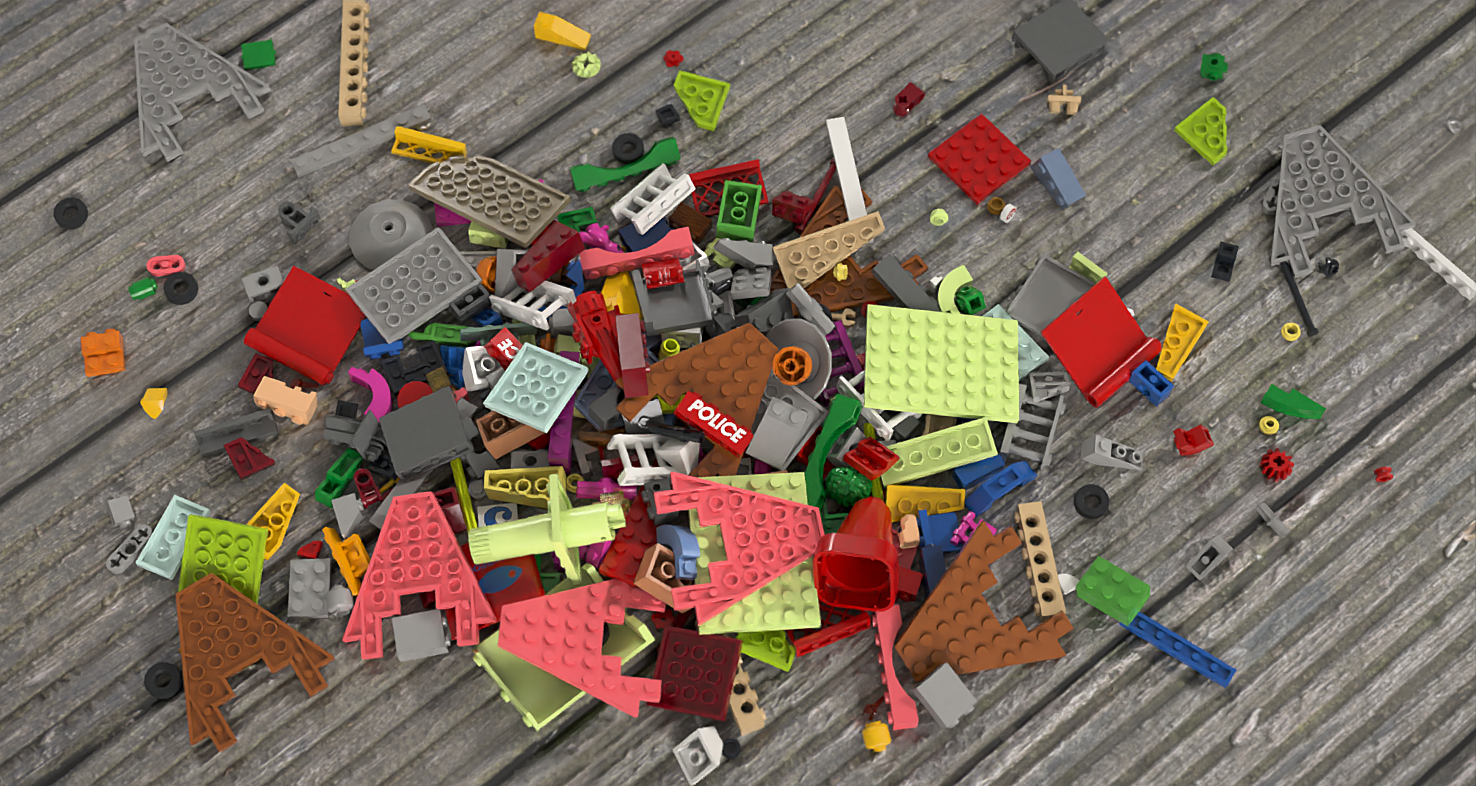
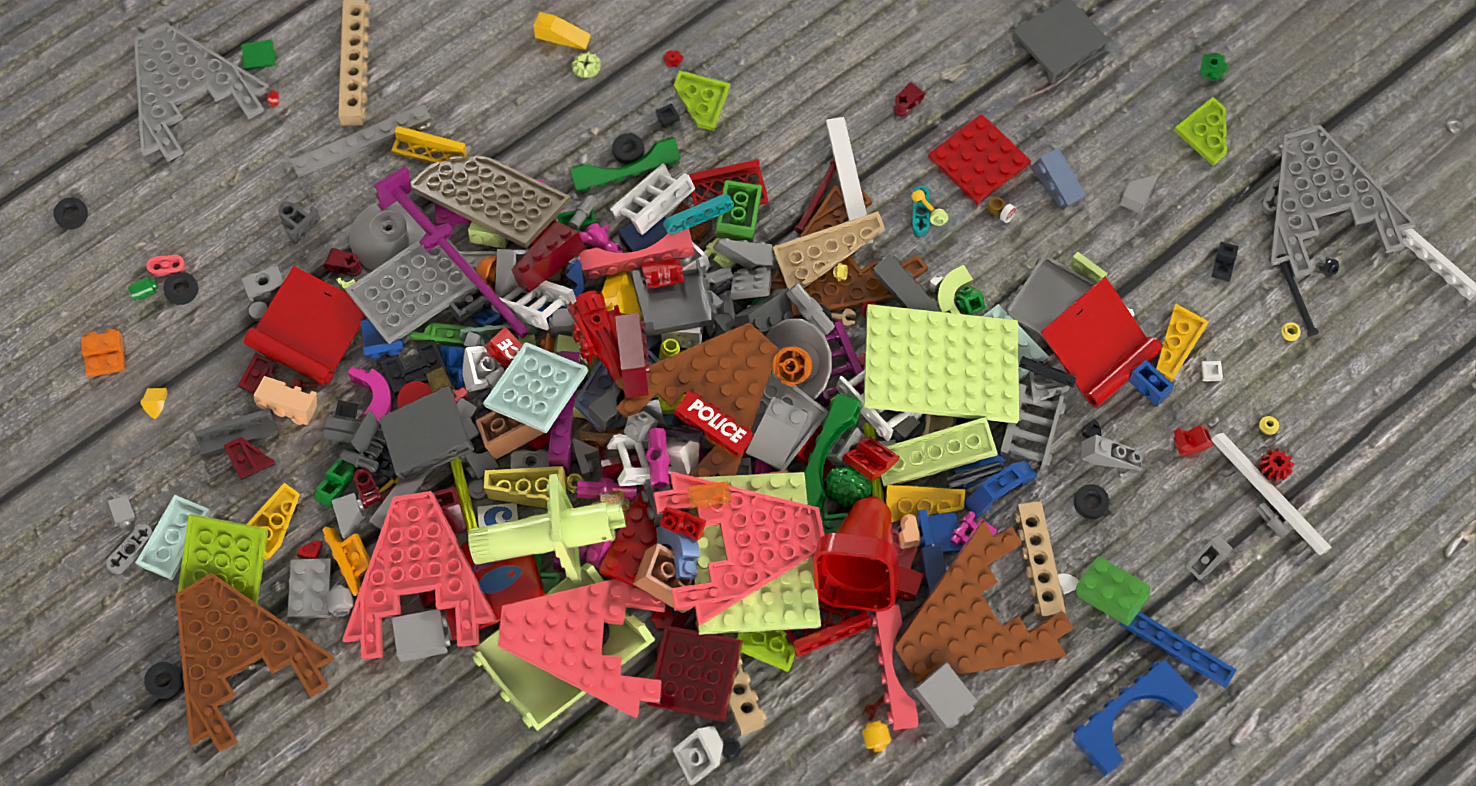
(273, 98): none -> red plate
(343, 262): none -> dark red piece
(359, 460): none -> dark grey axle
(396, 188): none -> magenta piece
(472, 340): none -> light grey piece
(582, 212): none -> light grey axle
(639, 426): none -> light grey brick
(658, 458): none -> dark pink piece
(683, 522): none -> red slope
(709, 494): none -> clear yellow plate
(716, 205): none -> teal beam
(792, 207): dark red bracket -> none
(917, 217): none -> teal beam
(919, 196): none -> yellow hand
(973, 474): none -> black axle
(1047, 371): none -> black pin
(1056, 100): tan hips -> none
(1092, 429): none -> black tile
(1137, 193): none -> light grey slope
(1159, 684): none -> blue arch
(1211, 371): none -> white tile
(1271, 493): none -> white tile
(1292, 404): green slope -> none
(1383, 474): red bush -> none

